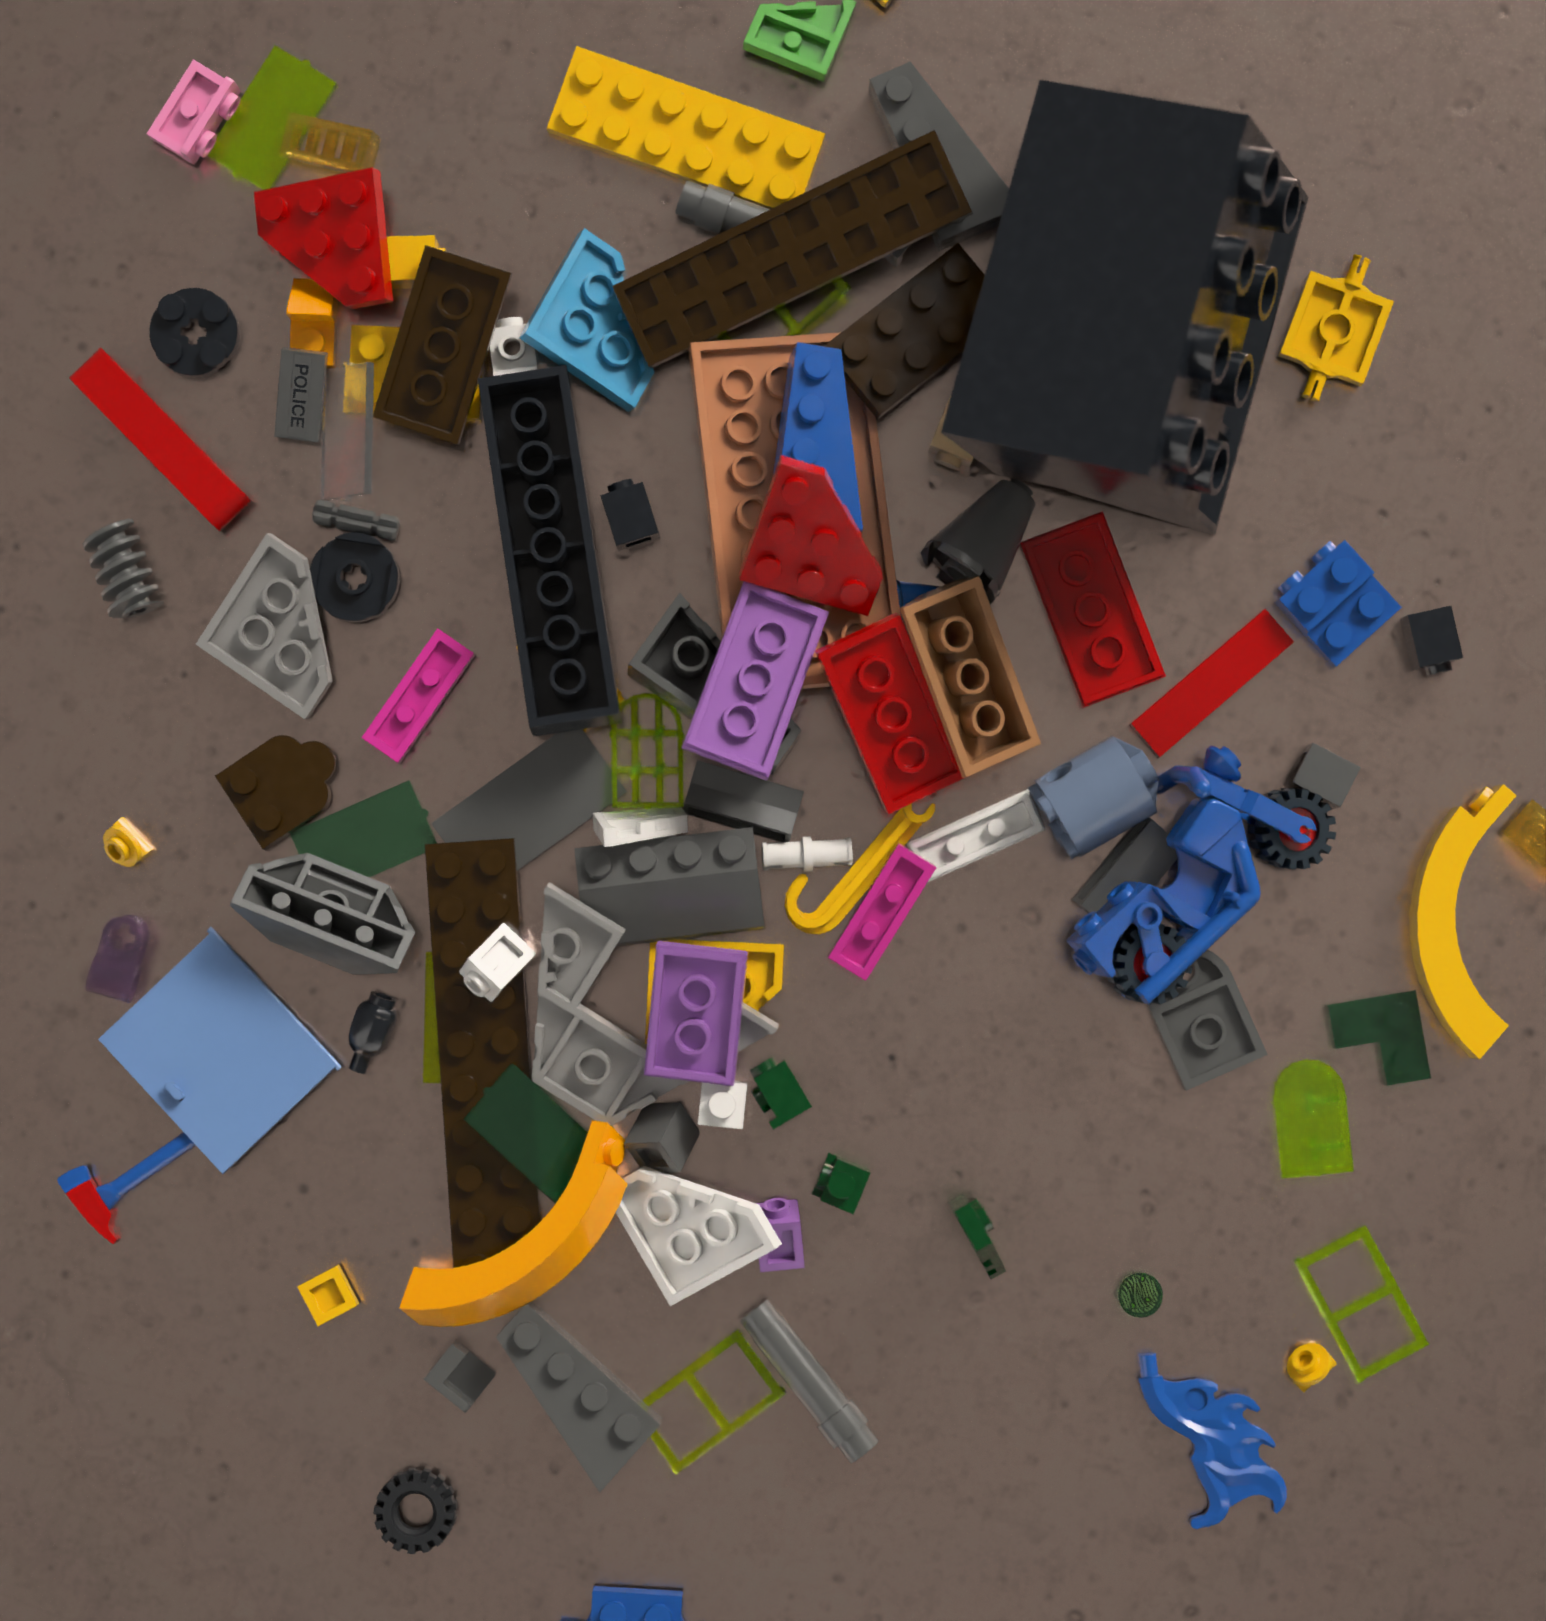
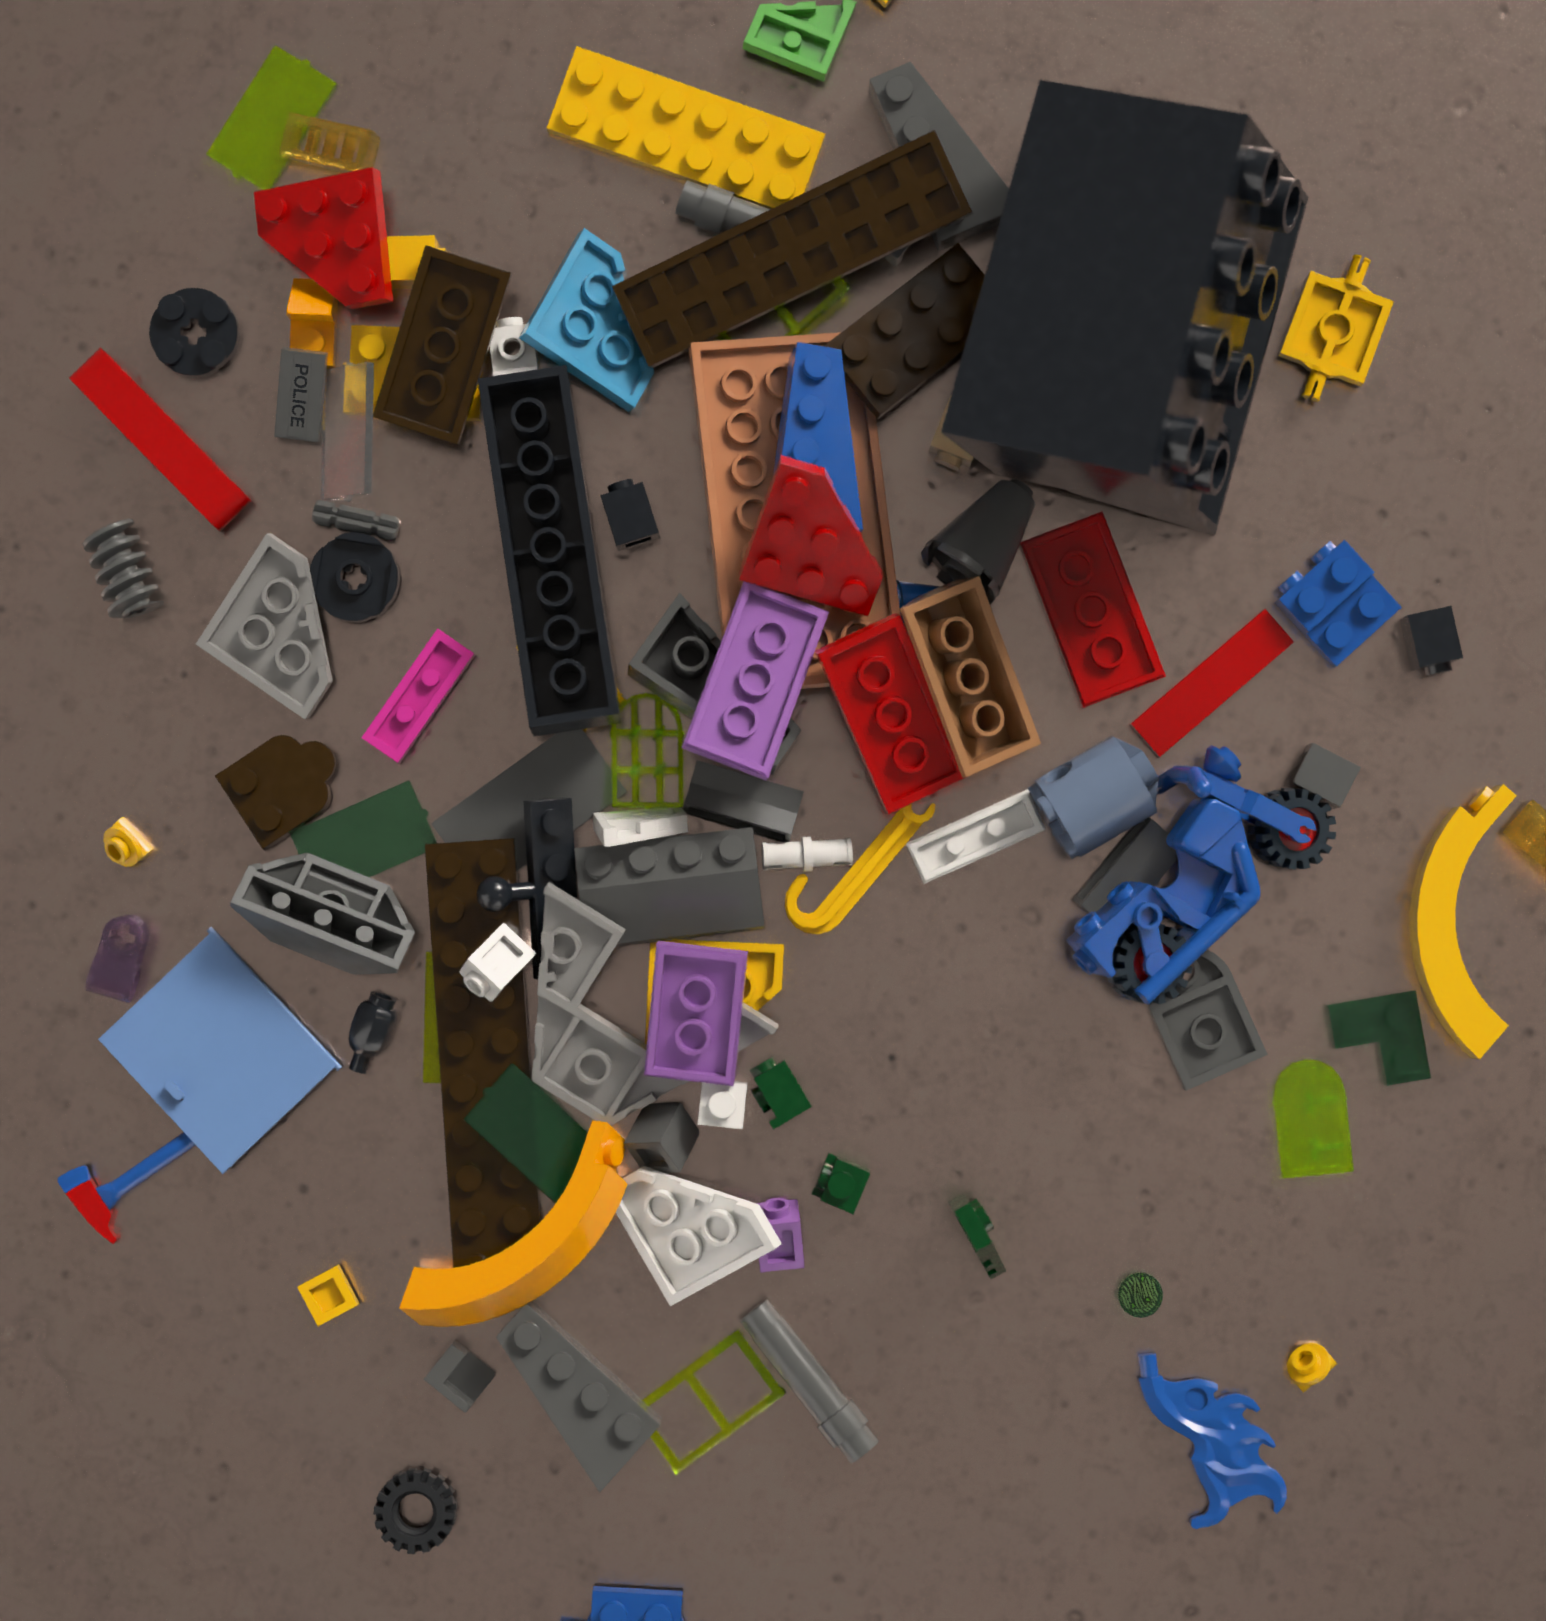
(195, 112): bright pink bracket -> none
(549, 859): none -> black plate
(882, 911): dark pink plate -> none
(1390, 1288): clear neon green window -> none

